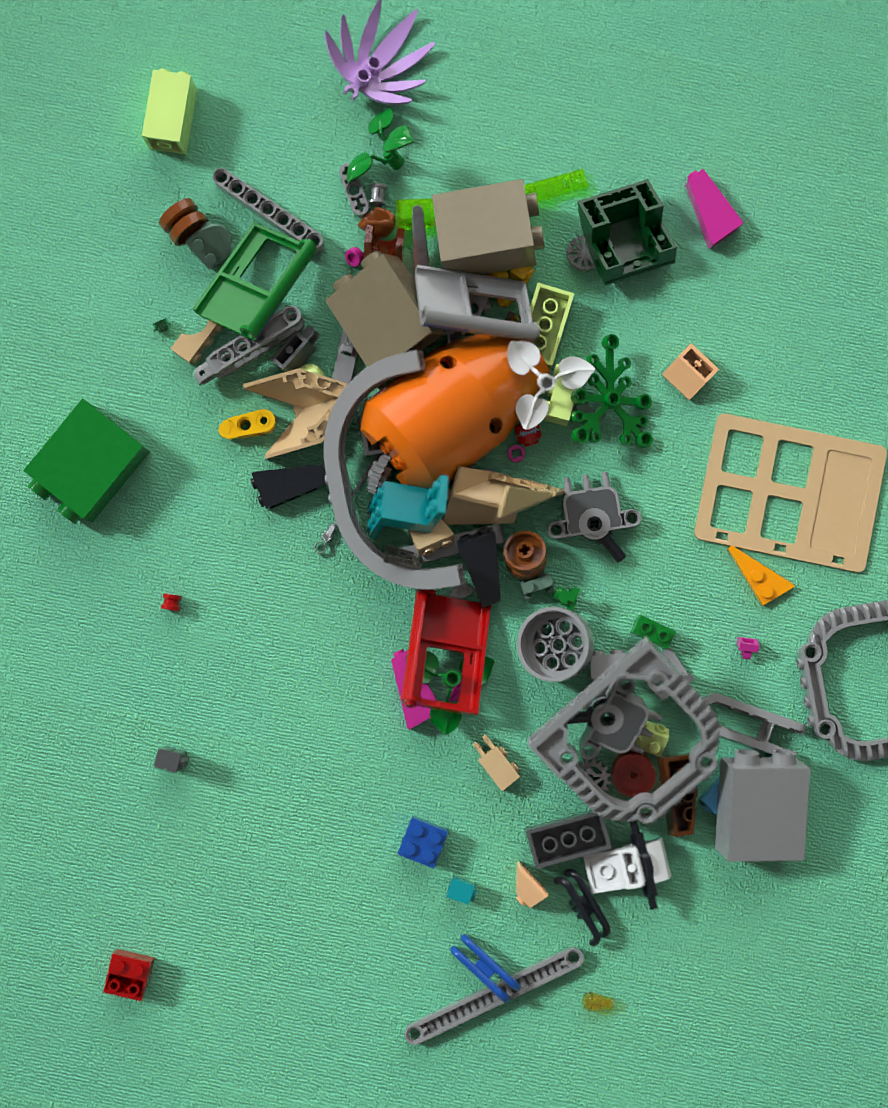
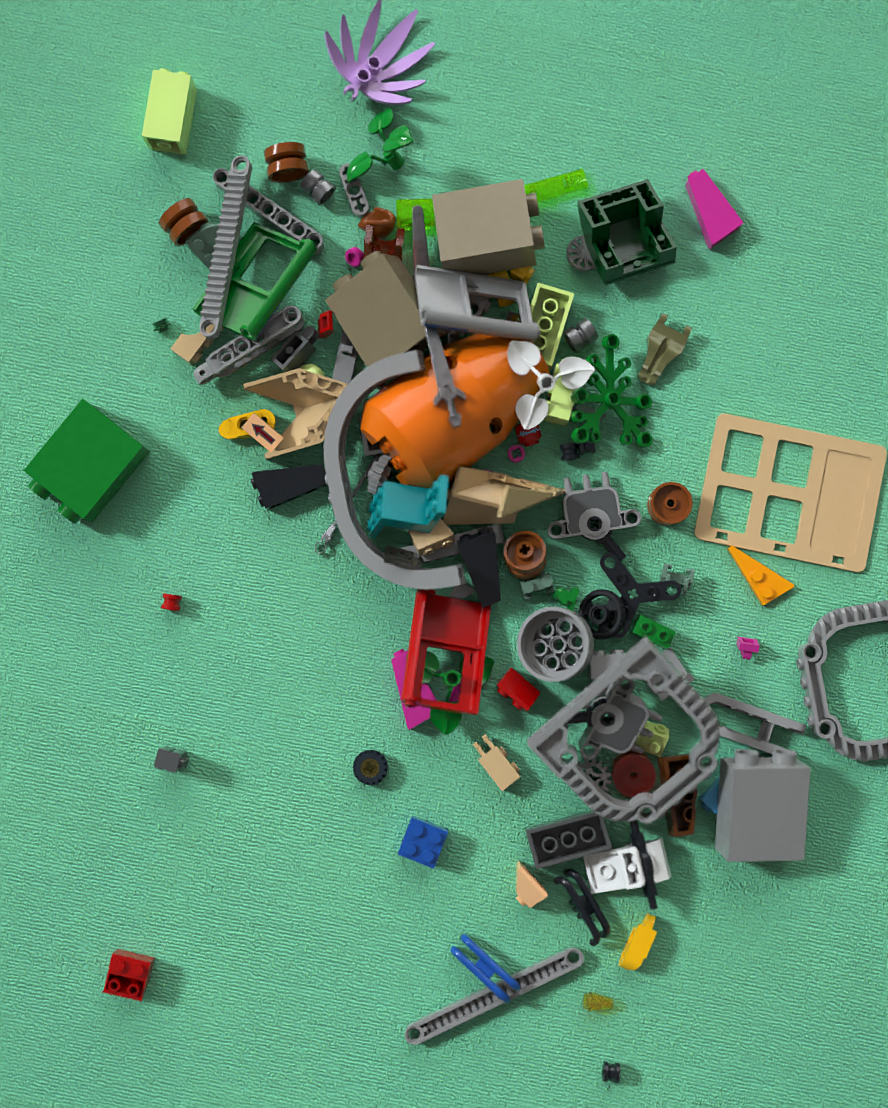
(225, 247): none -> light grey gear
(262, 432): none -> light nougat tile
(286, 162): none -> dark orange wheel
(316, 185): none -> flat silver wheel
(325, 324): none -> red slope
(370, 760): none -> black wheel
(378, 194): light grey bush -> none
(444, 380): none -> flat silver sword
(461, 890): teal brick -> none
(517, 688): none -> red slope
(569, 452): none -> black wheel
(580, 335): none -> flat silver wheel
(586, 447): none -> black wheel
(611, 1072): none -> black wheel
(614, 603): none -> black wheel
(638, 944): none -> yellow piece
(646, 591): none -> black piece
(658, 507): none -> dark orange wheel
(662, 347): none -> olive animal
(684, 580): none -> sand green piece
(690, 371): light nougat slope -> none

